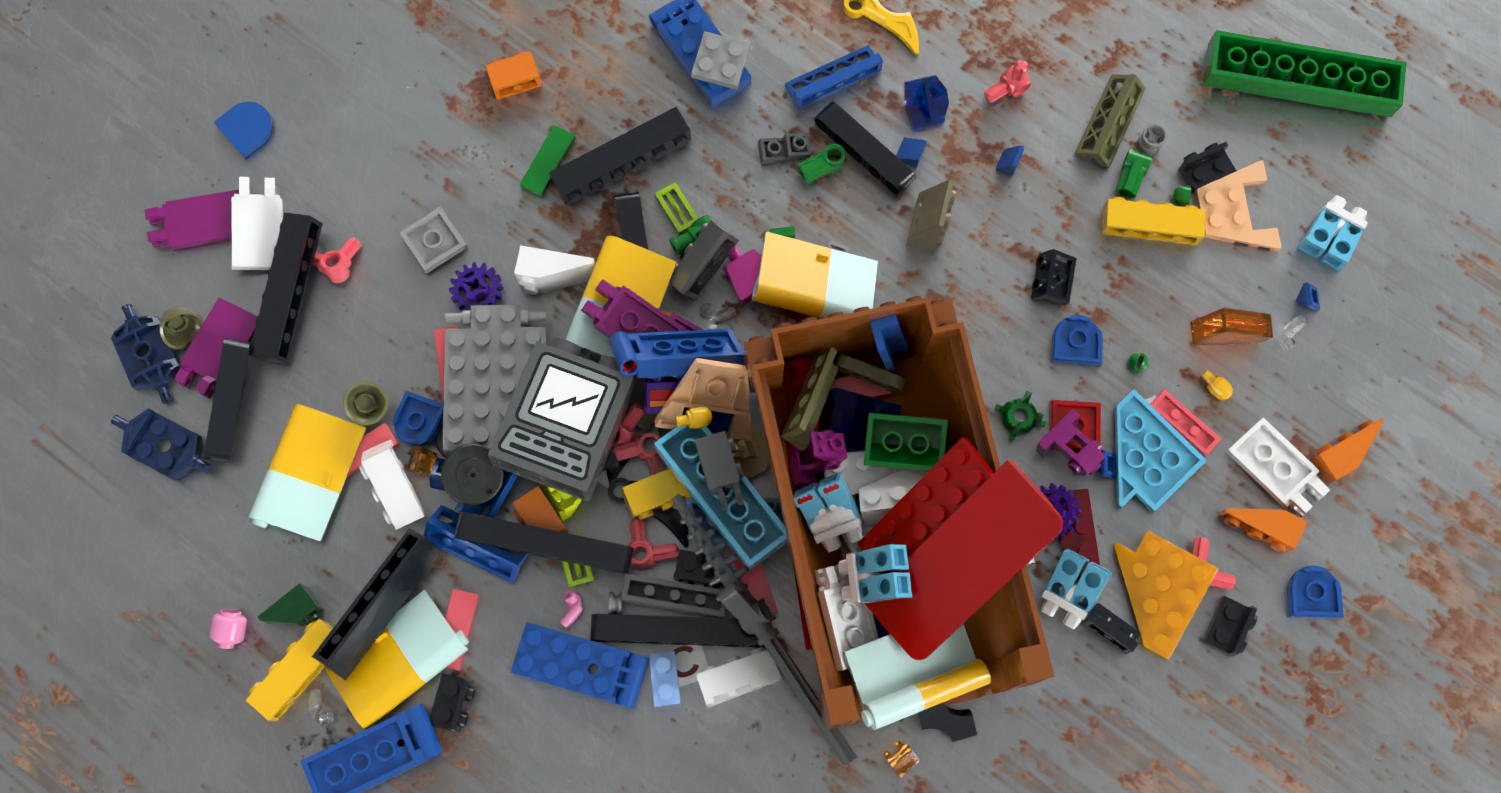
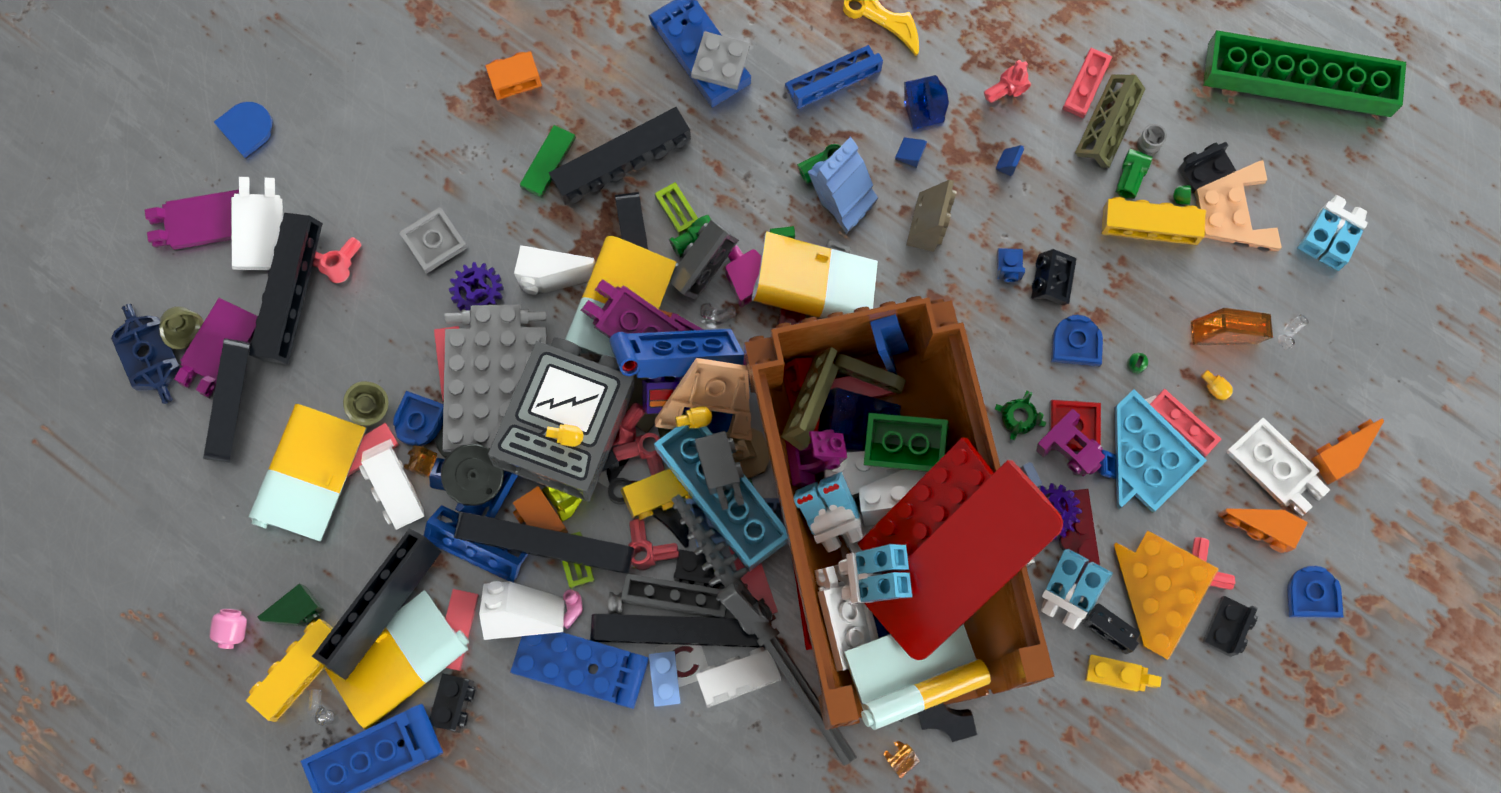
(147, 431): dark blue plate -> none
(519, 611): none -> white slope
(566, 435): none -> yellow cylinder
(789, 148): dark grey slope -> none
(844, 185): none -> medium blue slope
(865, 148): black beam -> none
(1010, 264): none -> blue bracket
(1031, 473): none -> sand blue tile
(1087, 83): none -> coral tile
(1120, 674): none -> yellow hinge
(1309, 296): blue slope -> none

